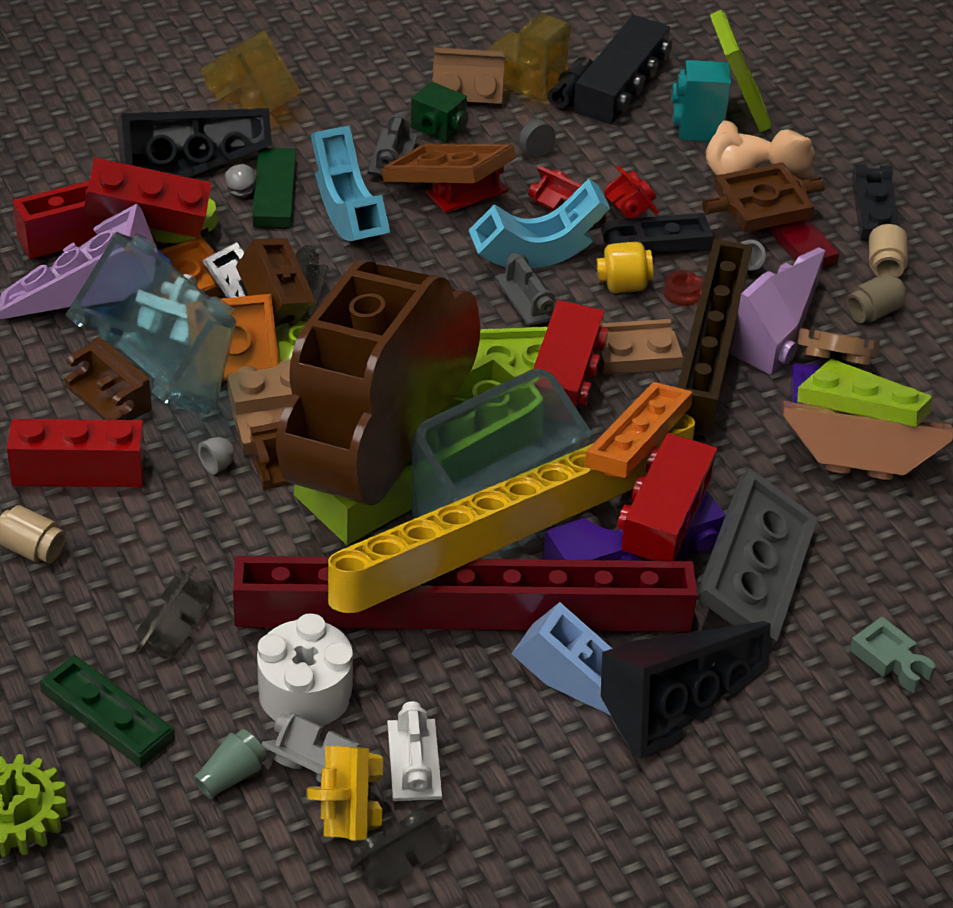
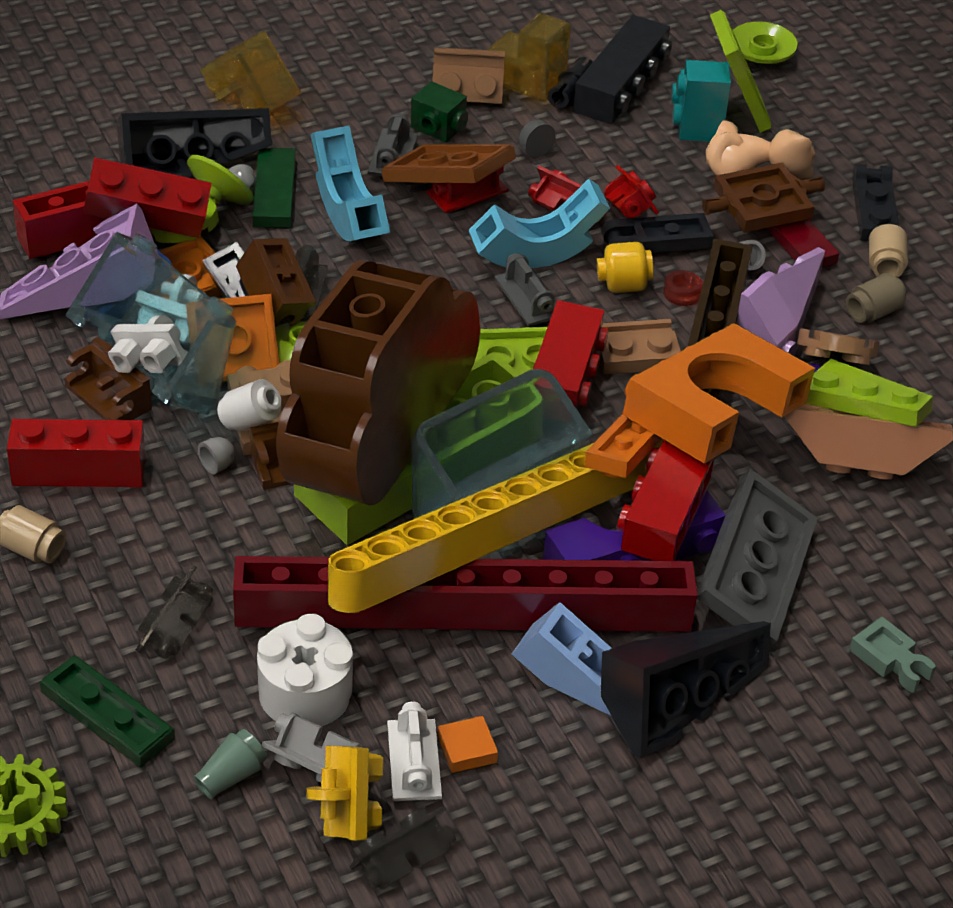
(149, 344): none -> white hips
(224, 183): none -> lime dish
(249, 405): none -> white brick
(467, 744): none -> orange tile
(674, 407): none -> orange arch
(765, 42): none -> lime dish

